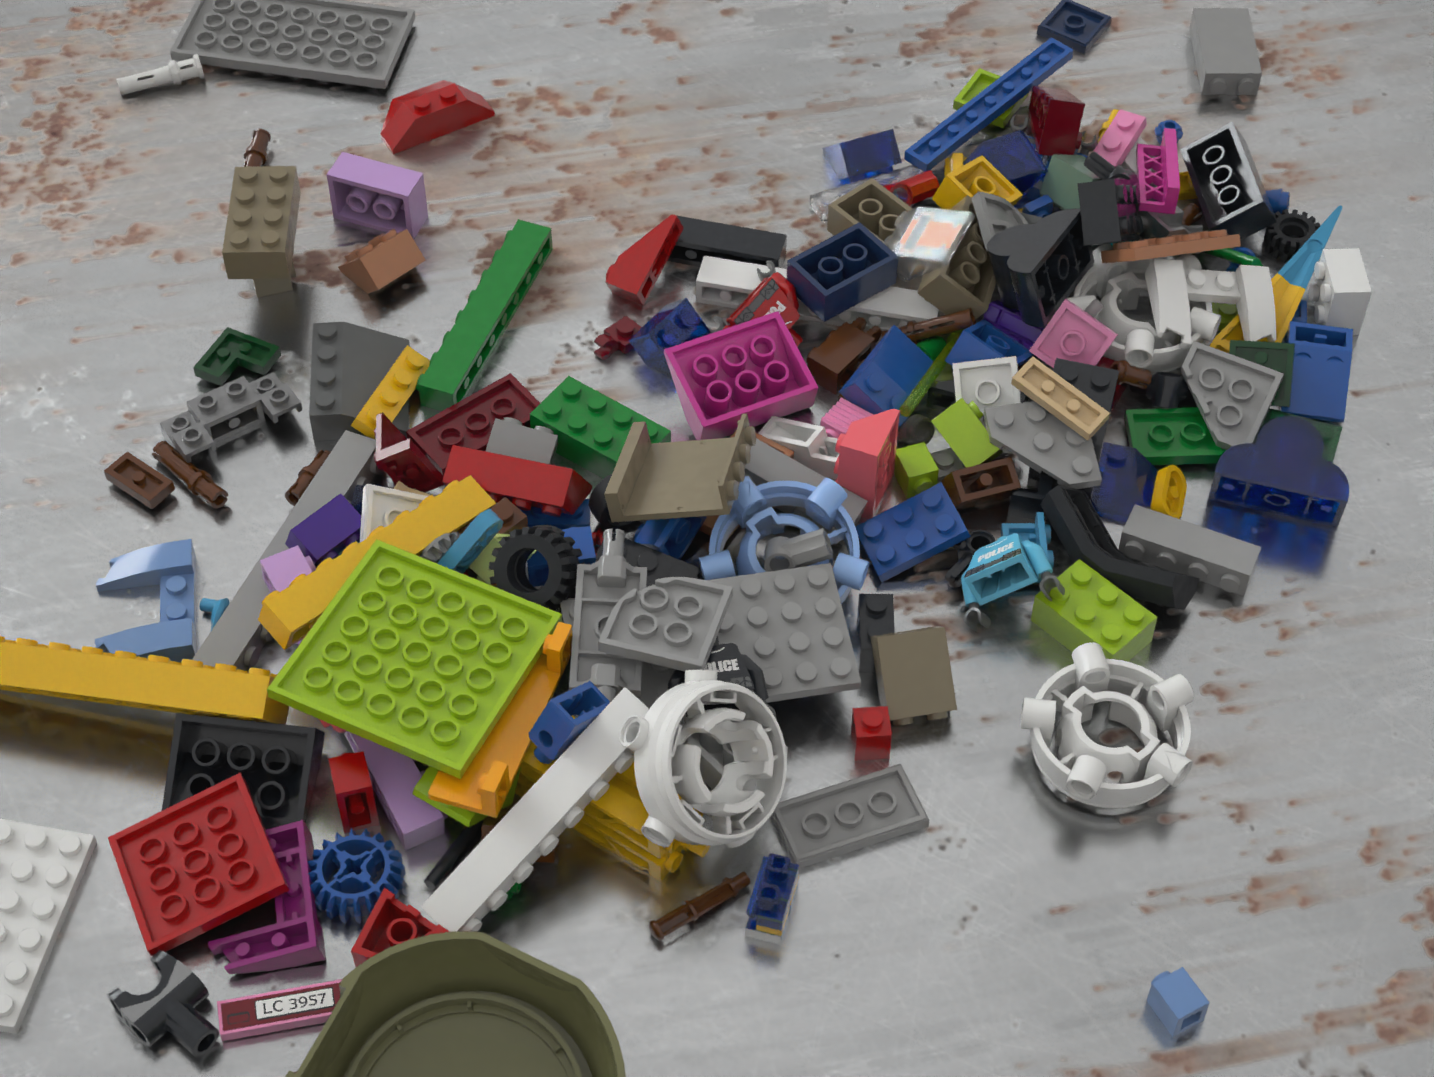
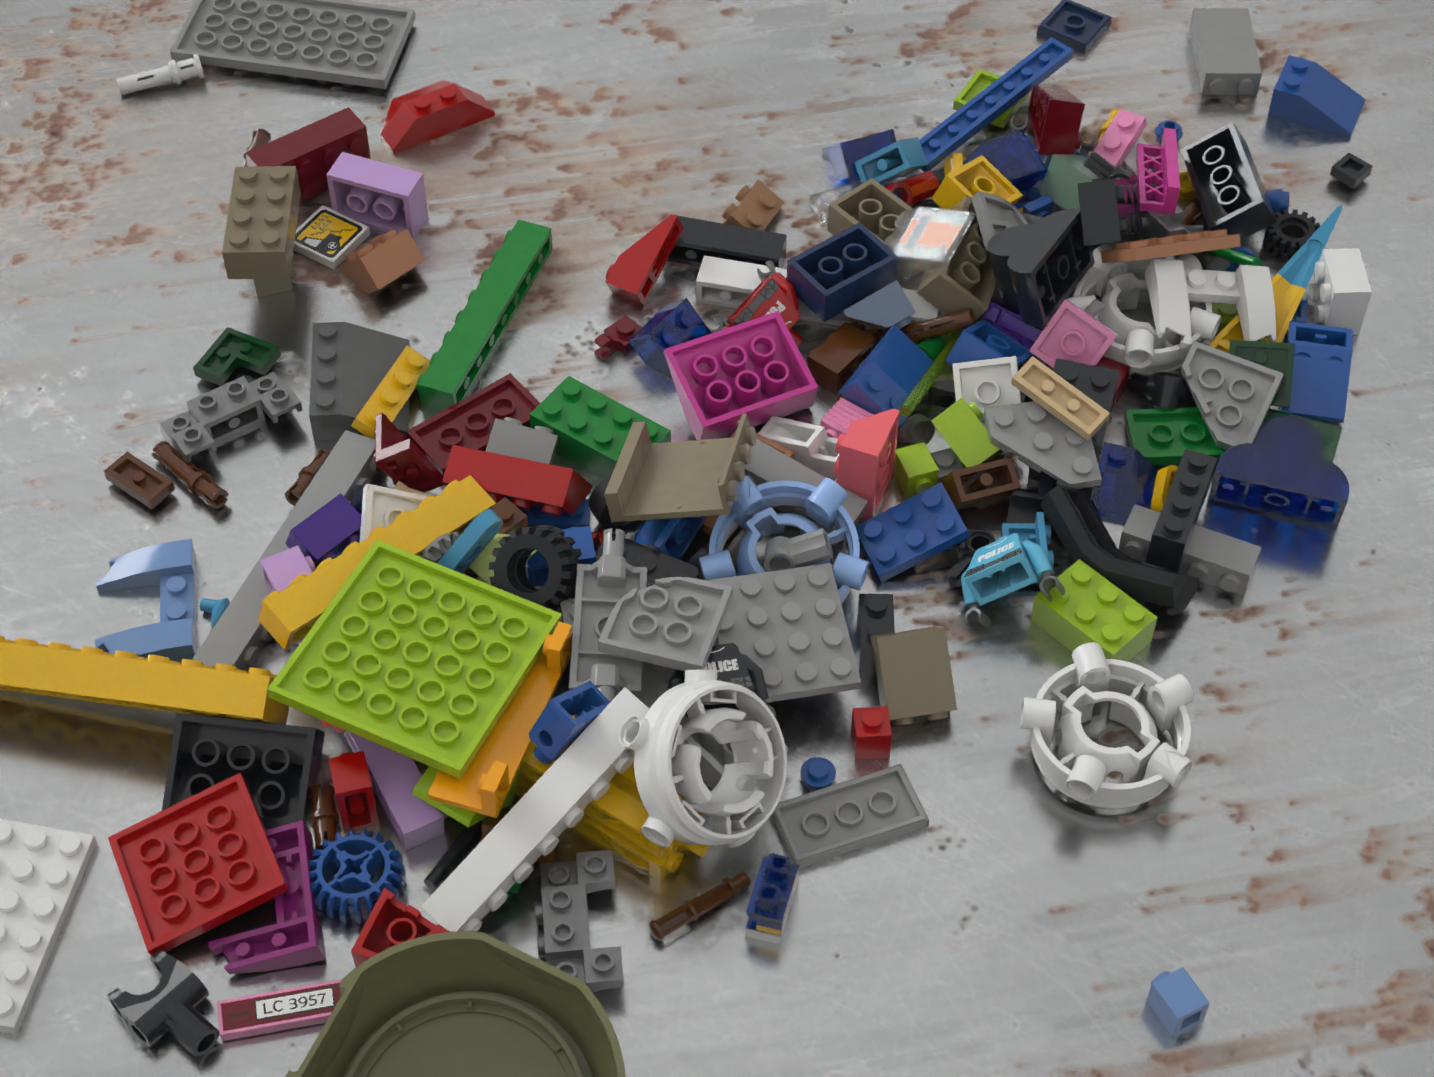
(315, 149): none -> dark red brick
(324, 817): none -> reddish brown pin
(329, 237): none -> tile
(566, 919): none -> flat silver bracket
(754, 207): none -> medium nougat bracket
(817, 773): none -> blue plate
(882, 309): none -> sand blue slope
(892, 161): none -> dark azure slope
(1131, 374): reddish brown pin -> none
(1181, 510): none -> black brick
(1315, 98): none -> blue slope
(1351, 170): none -> black plate

